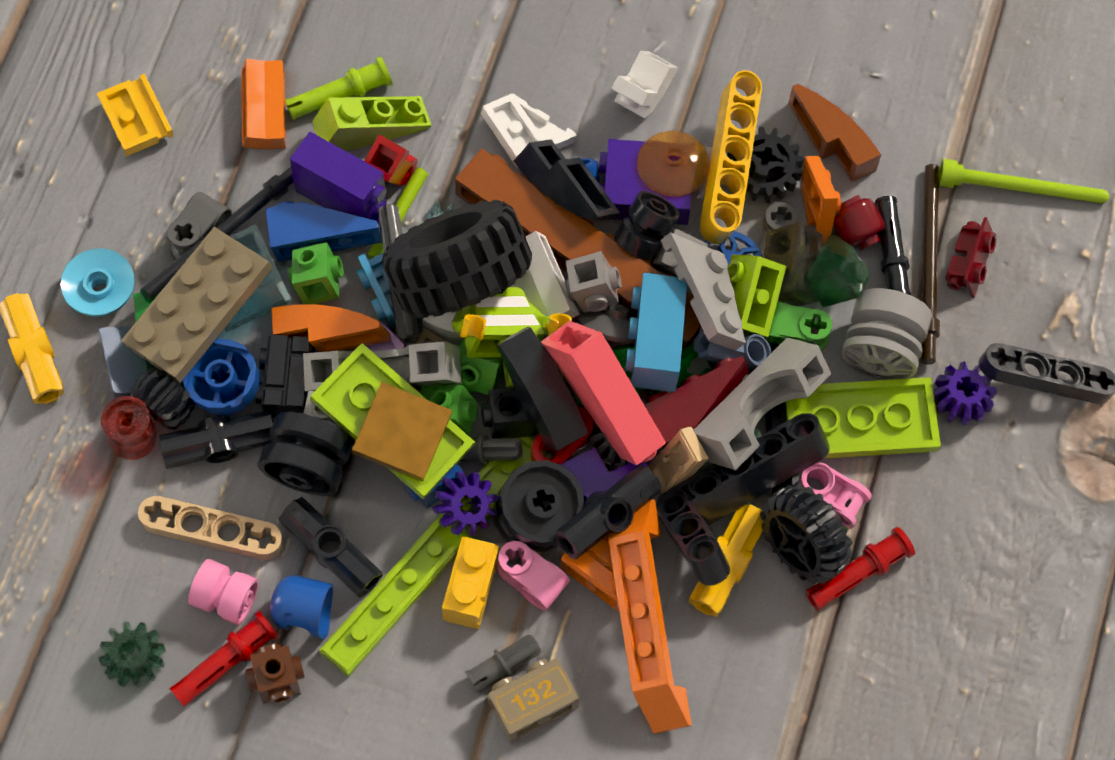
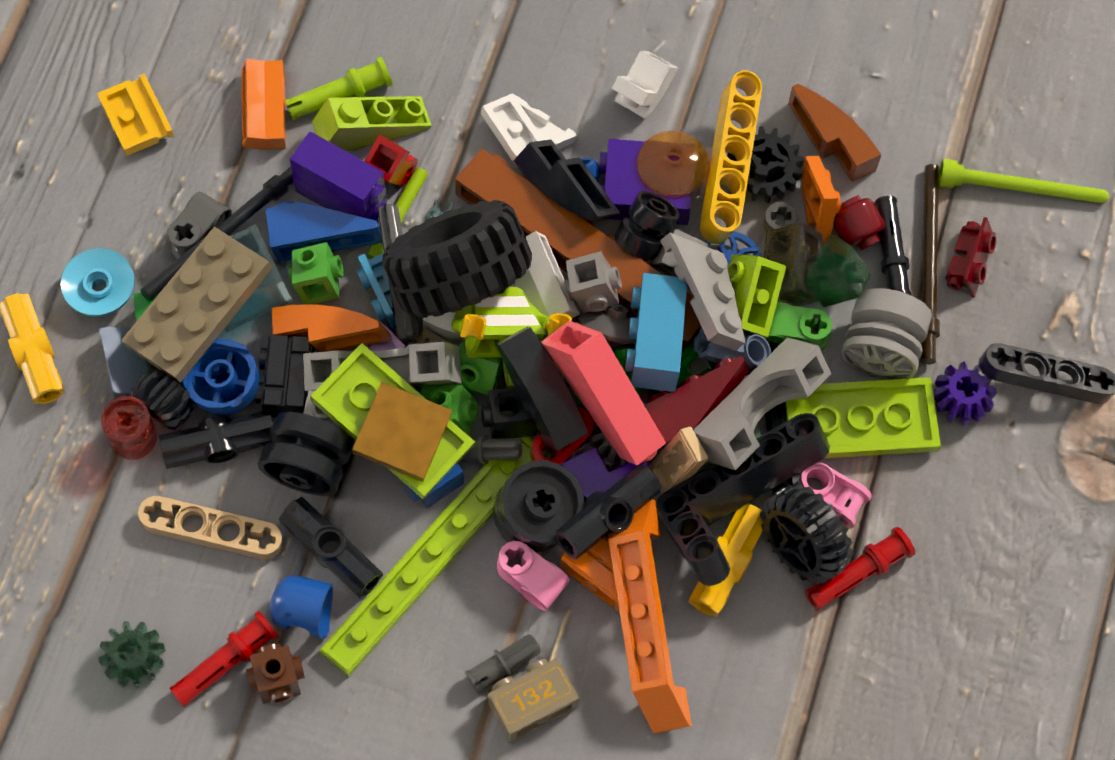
(217, 589): bright pink wheel -> none
(461, 519): dark purple gear -> none
(470, 582): yellow brick -> none

